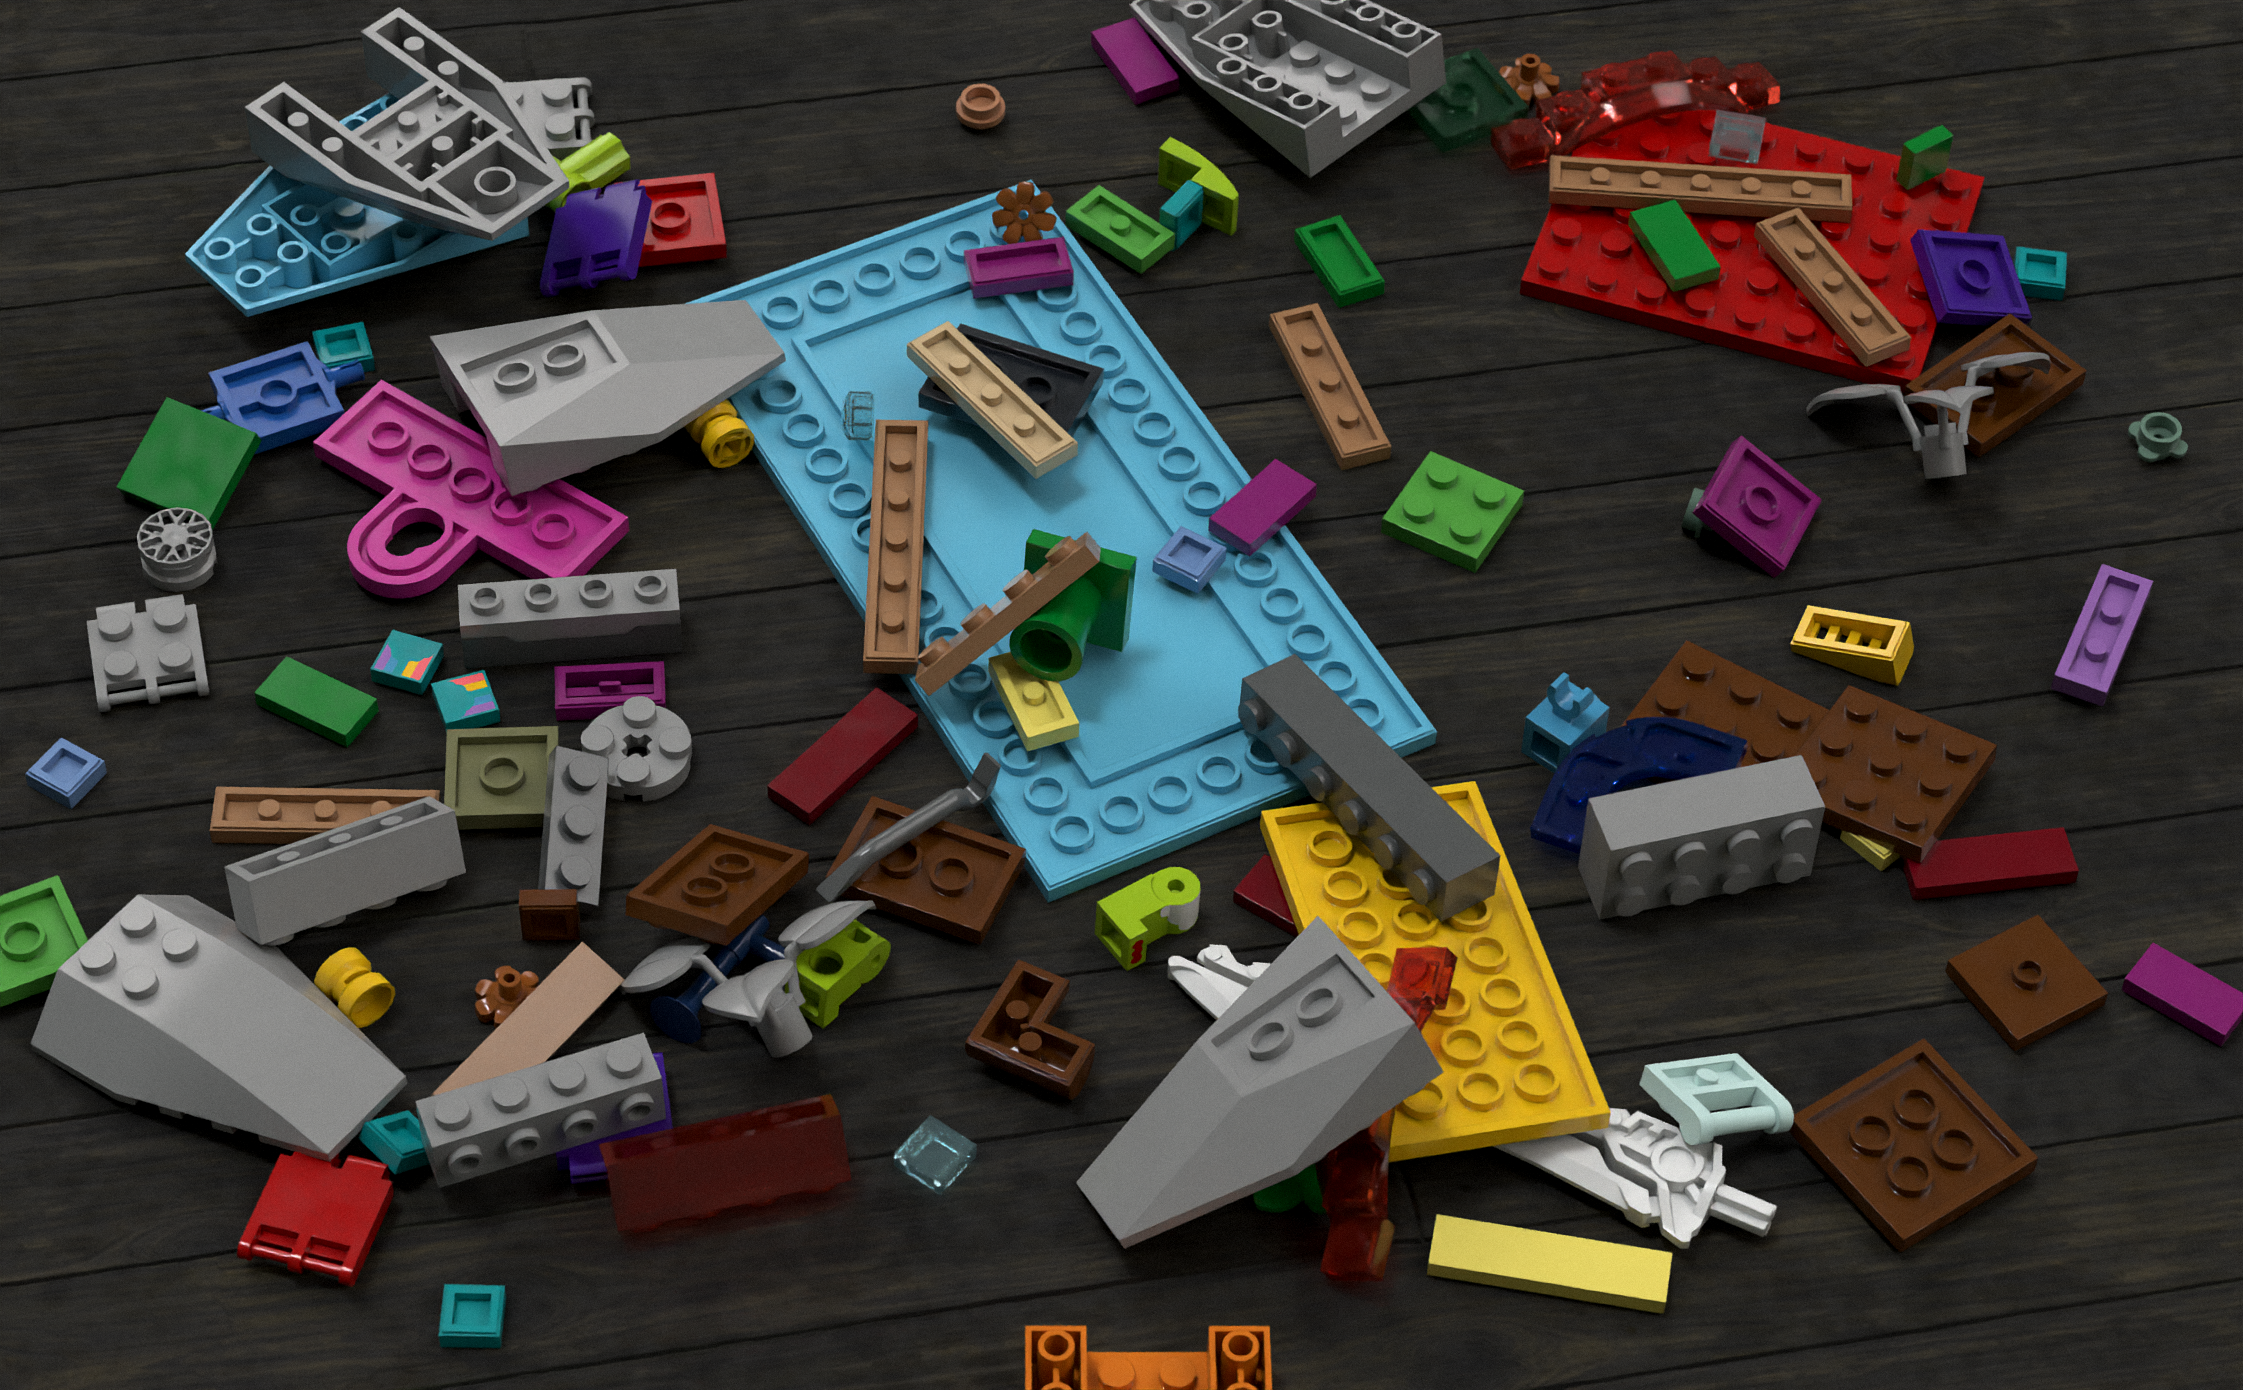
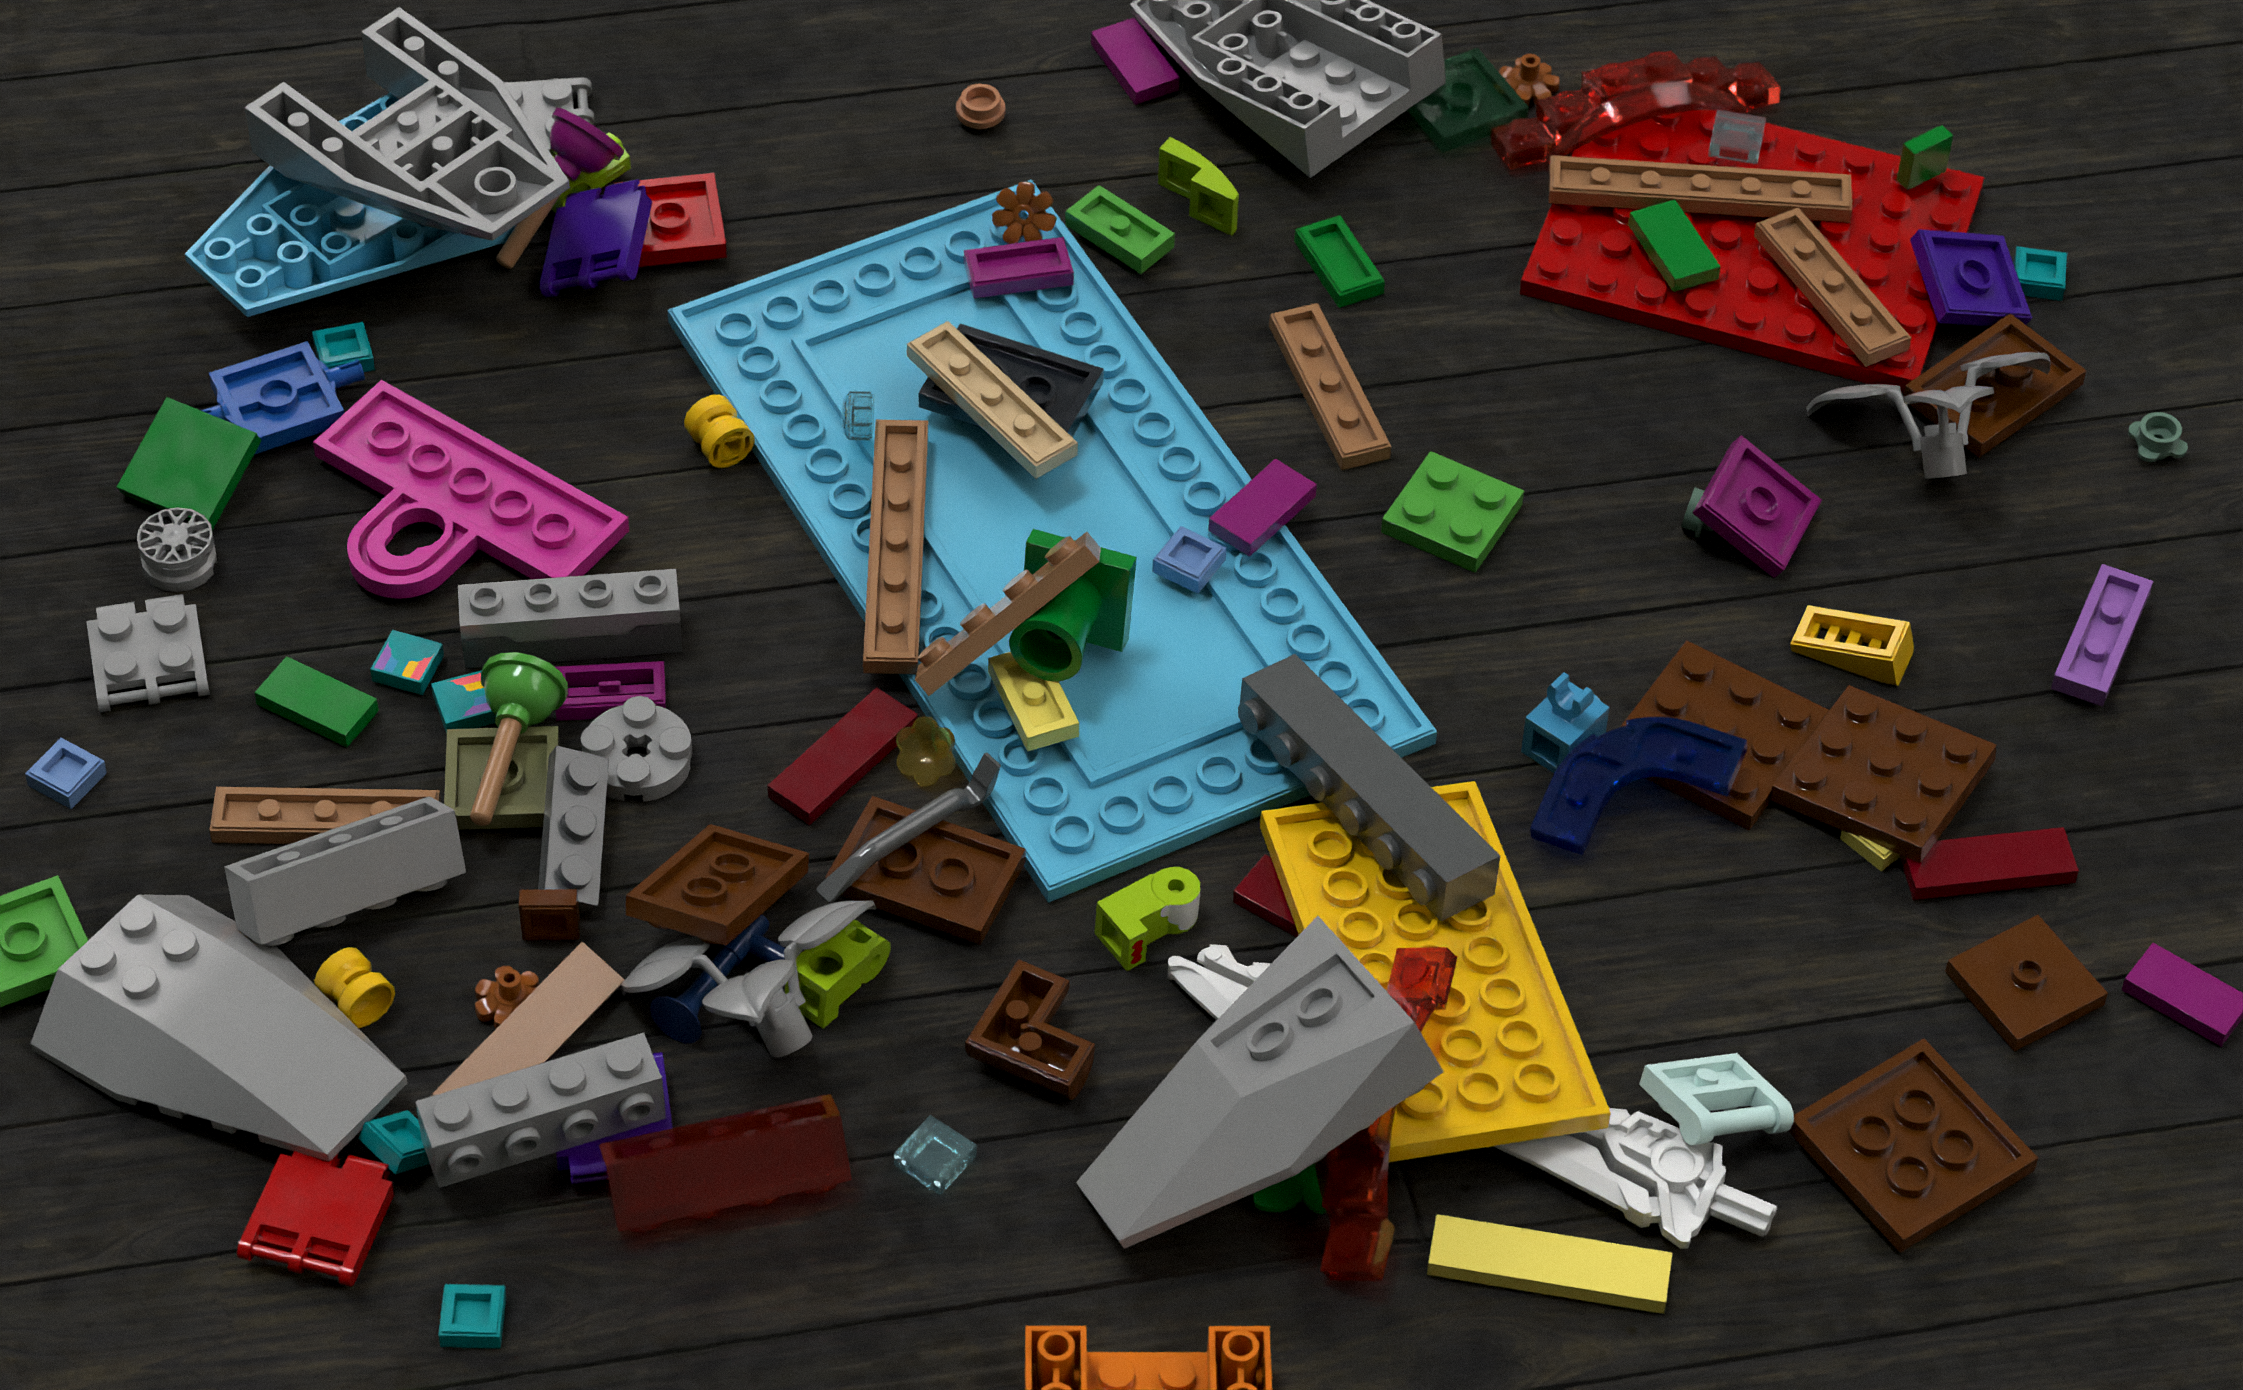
(520, 694): none -> bright green piece
(577, 149): none -> magenta piece
(598, 381): light grey wedge -> none
(925, 751): none -> clear yellow plant
(1183, 212): teal tile -> none
(1700, 837): light grey brick -> none

